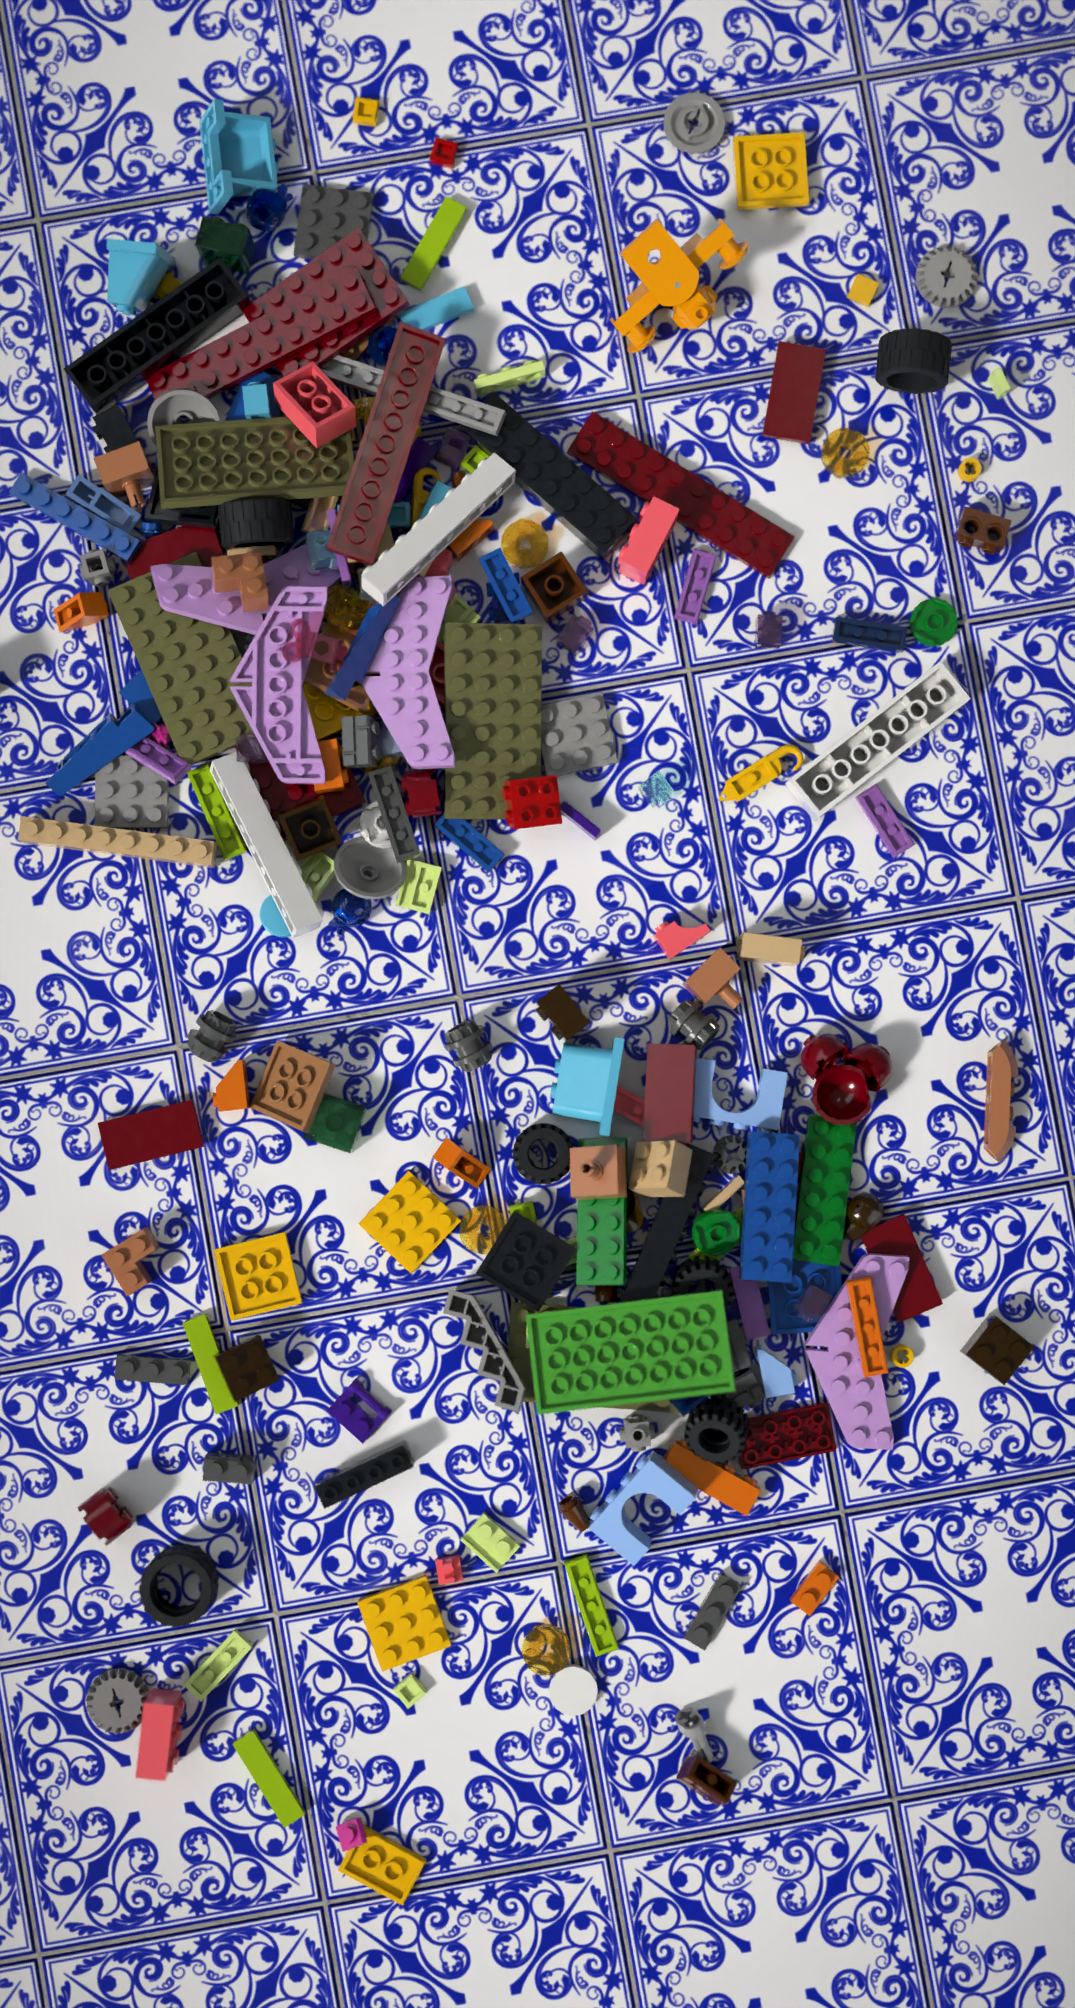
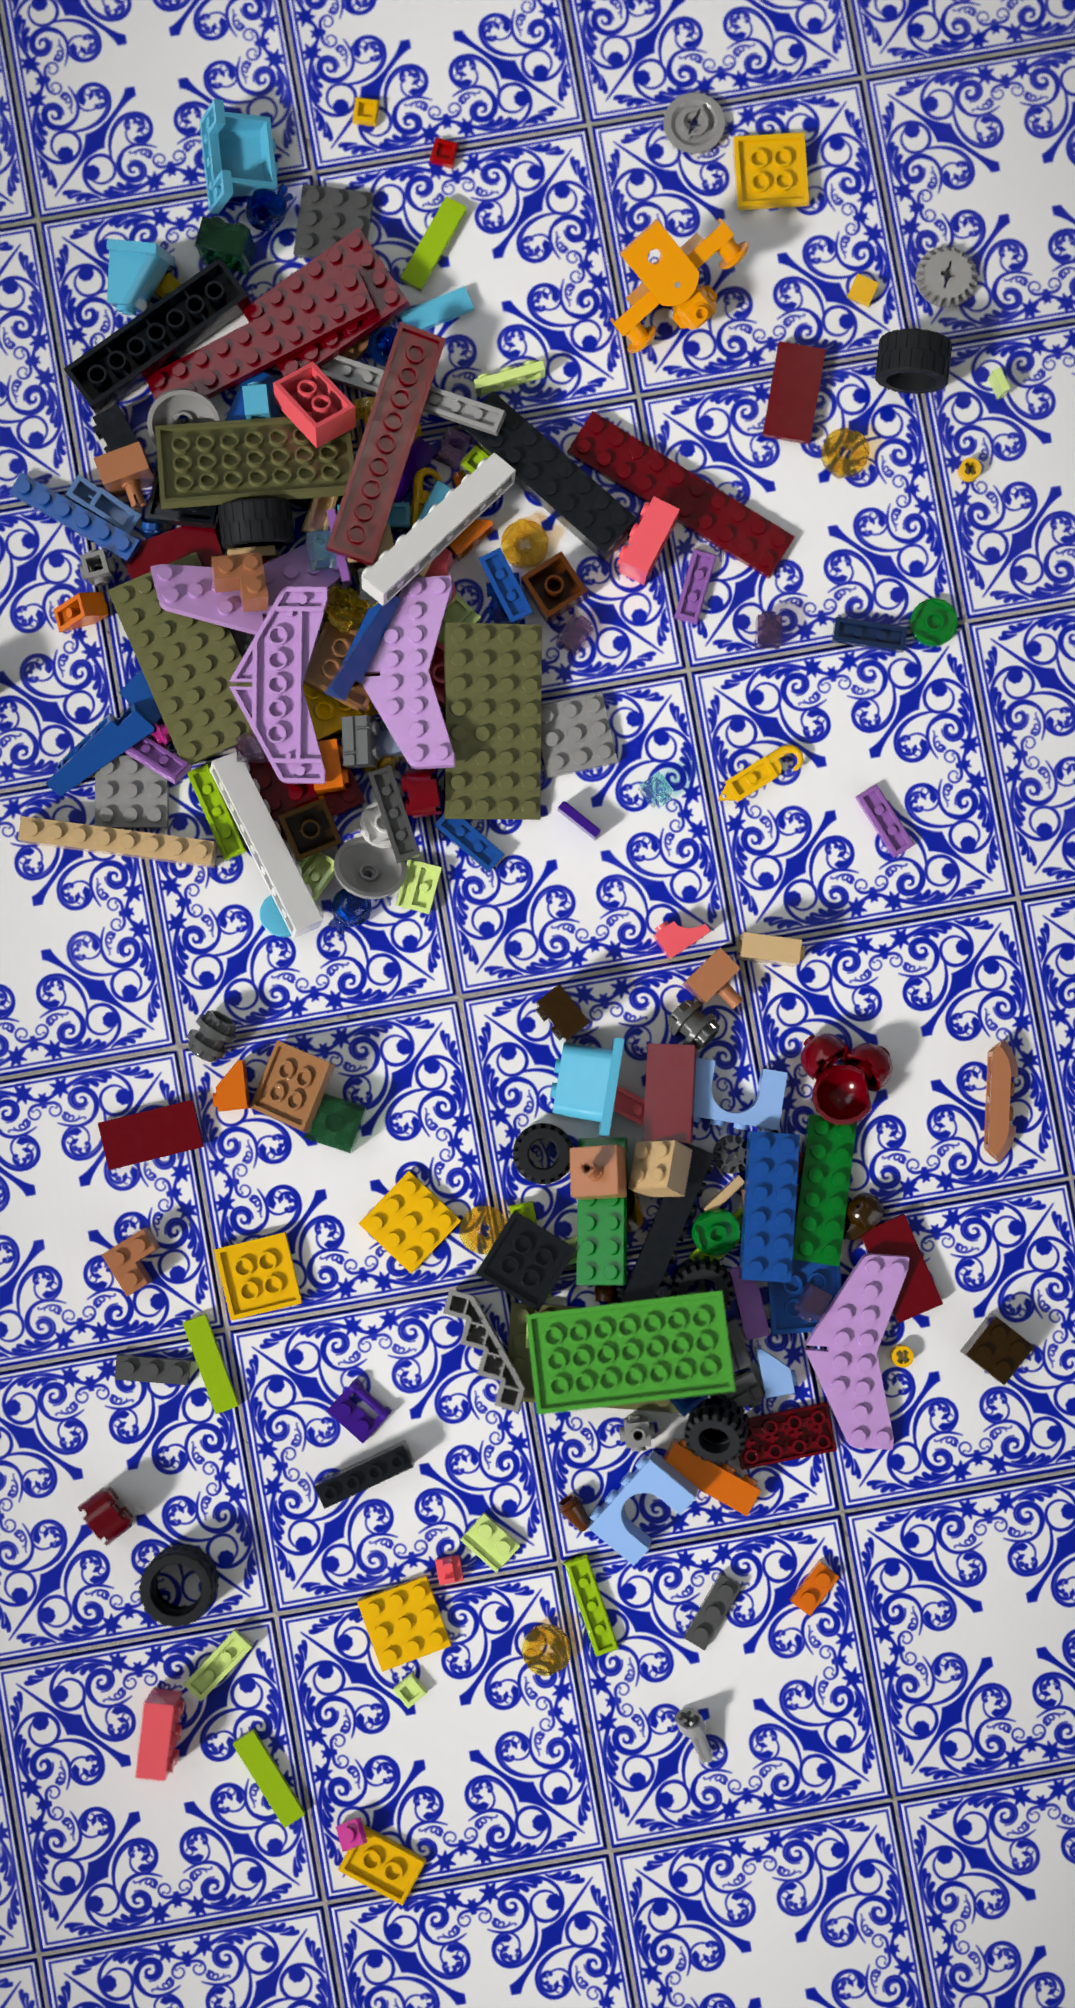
(127, 1687): light grey gear -> none
(229, 1467): dark grey brick -> none
(246, 1368): dark brown brick -> none
(306, 643): clear pink piece -> none
(461, 1163): orange slope -> none
(468, 1045): dark grey piece -> none
(532, 802): red brick -> none
(573, 1690): white tile -> none
(706, 1780): reddish brown brick -> none
(867, 1326): orange tile -> none
(877, 741): white brick -> none
(982, 523): reddish brown brick -> none

